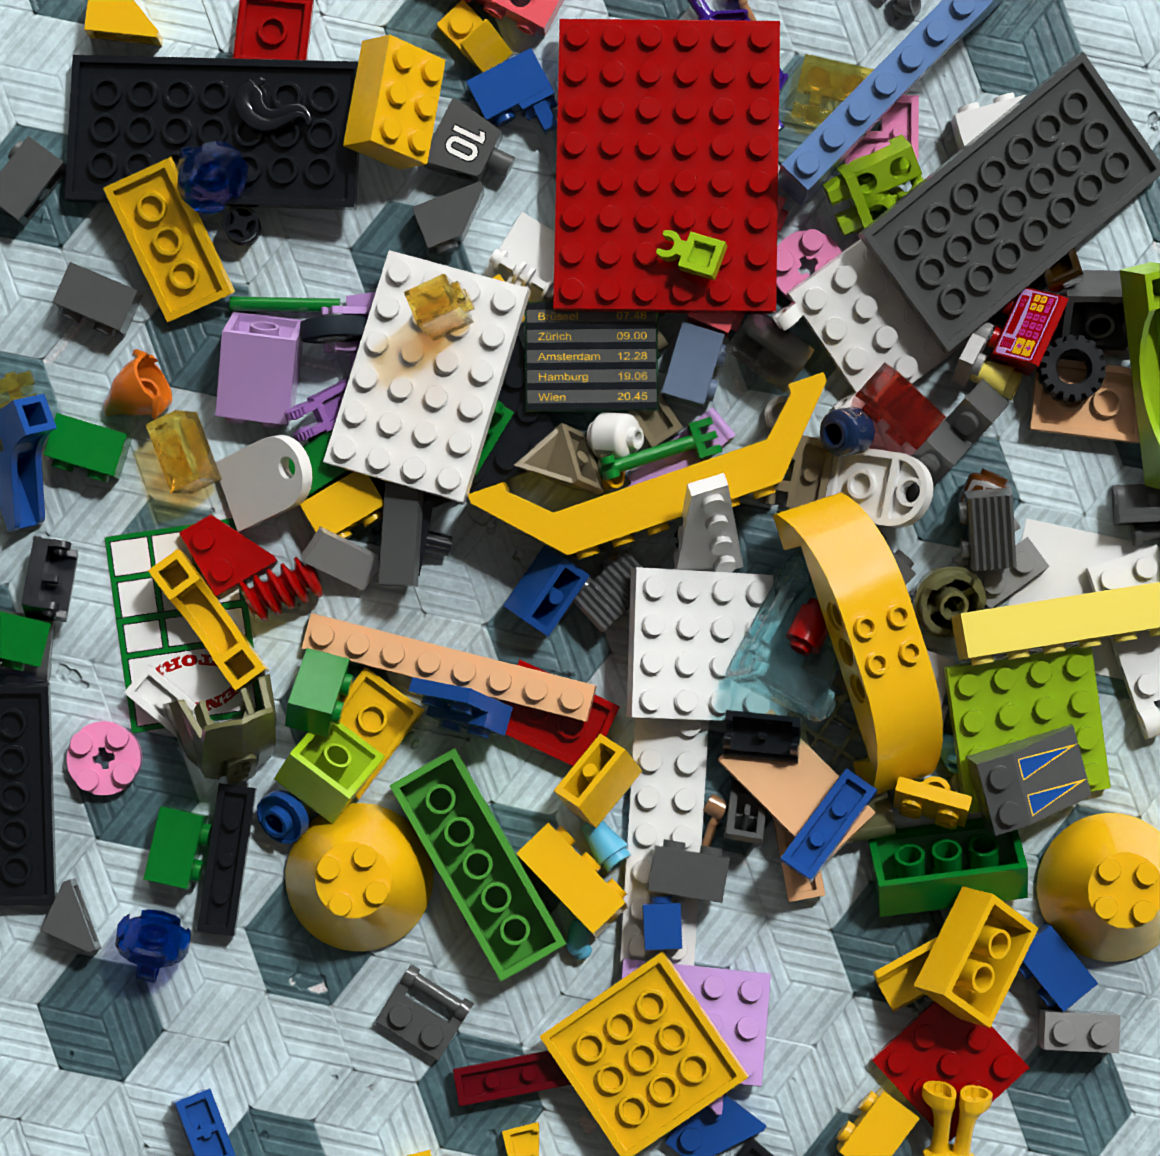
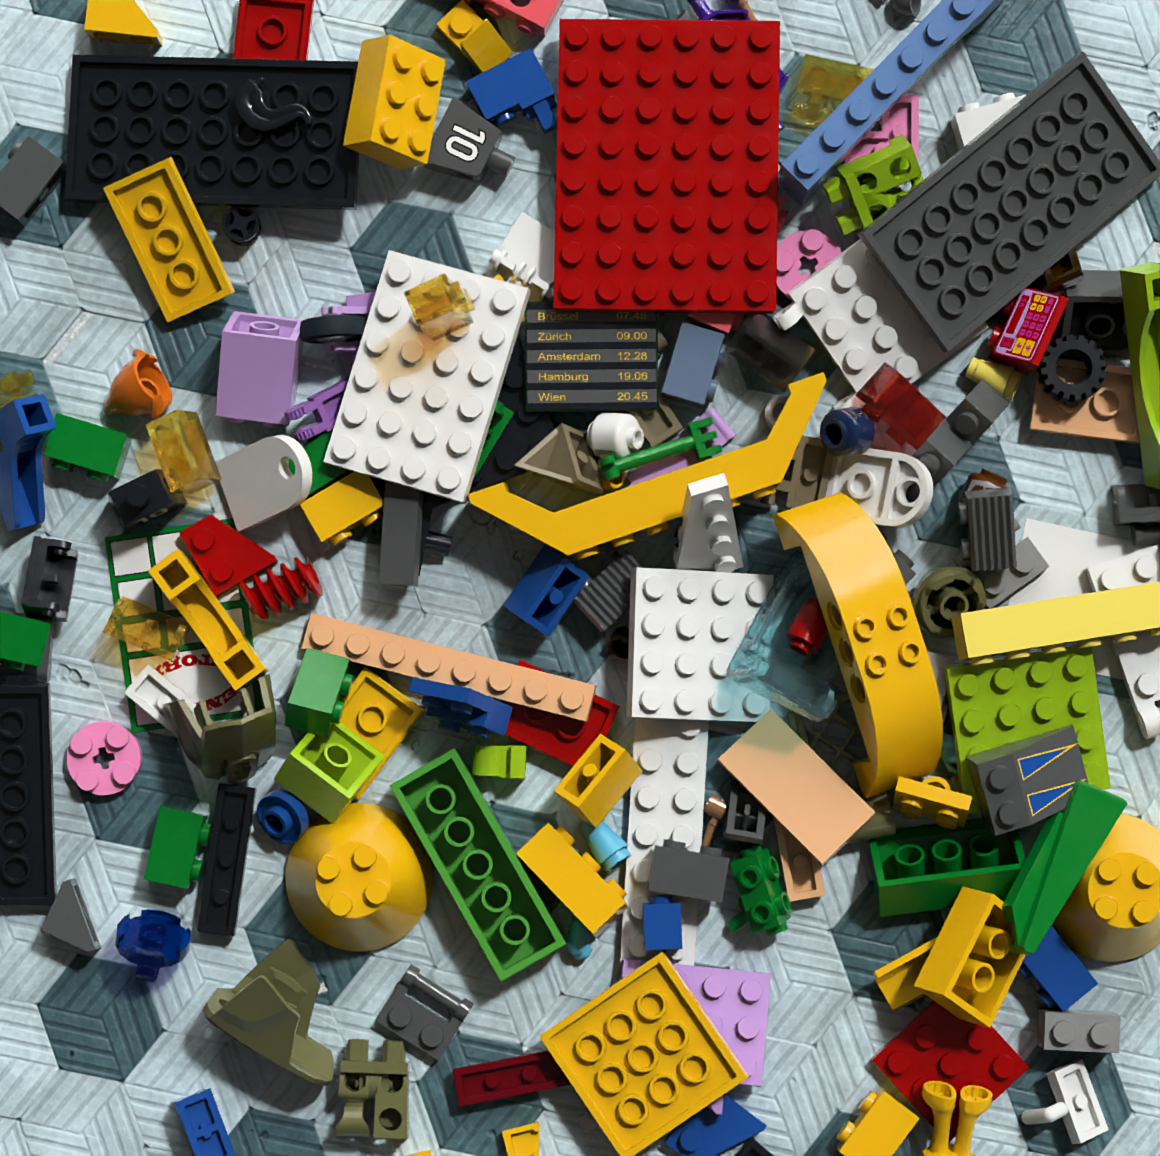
(96, 299): dark grey brick -> none
(143, 500): none -> black torso
(147, 628): none -> clear yellow hinge
(210, 176): clear blue tile -> none
(273, 1013): none -> olive piece
(281, 304): green bar -> none
(341, 558): light grey tile -> none
(375, 1080): none -> olive hips
(448, 218): dark grey slope -> none
(499, 761): none -> lime leg
(615, 645): none -> black hinge
(697, 255): lime plate -> none
(761, 895): none -> green brick
(762, 736): black hinge -> none
(828, 825): blue plate -> none
(972, 359): light grey plate -> none
(1058, 863): none -> green wedge
(1074, 1104): none -> white plate

